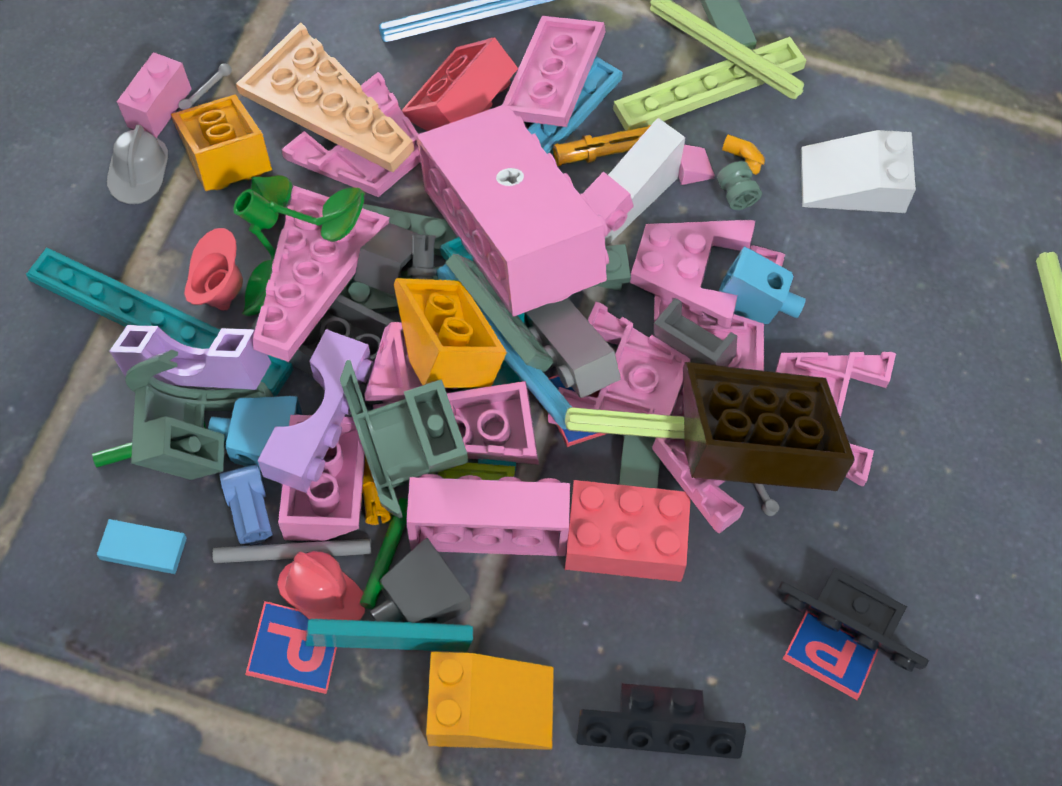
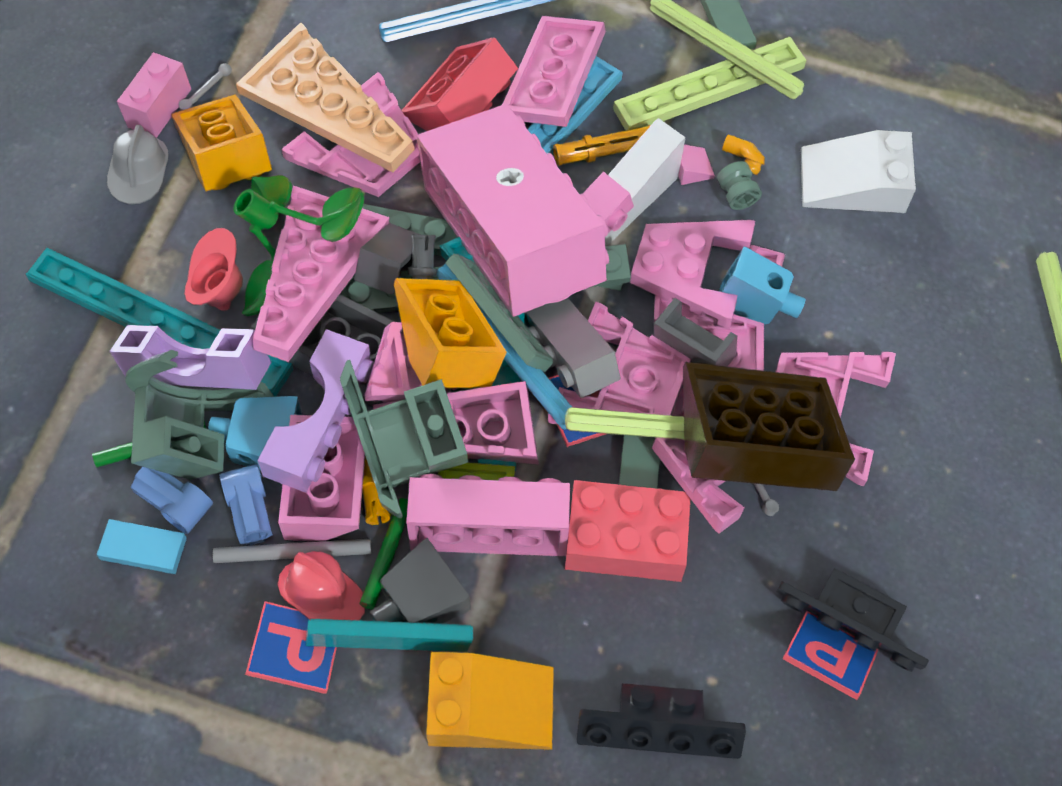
(179, 503): none -> medium blue piece

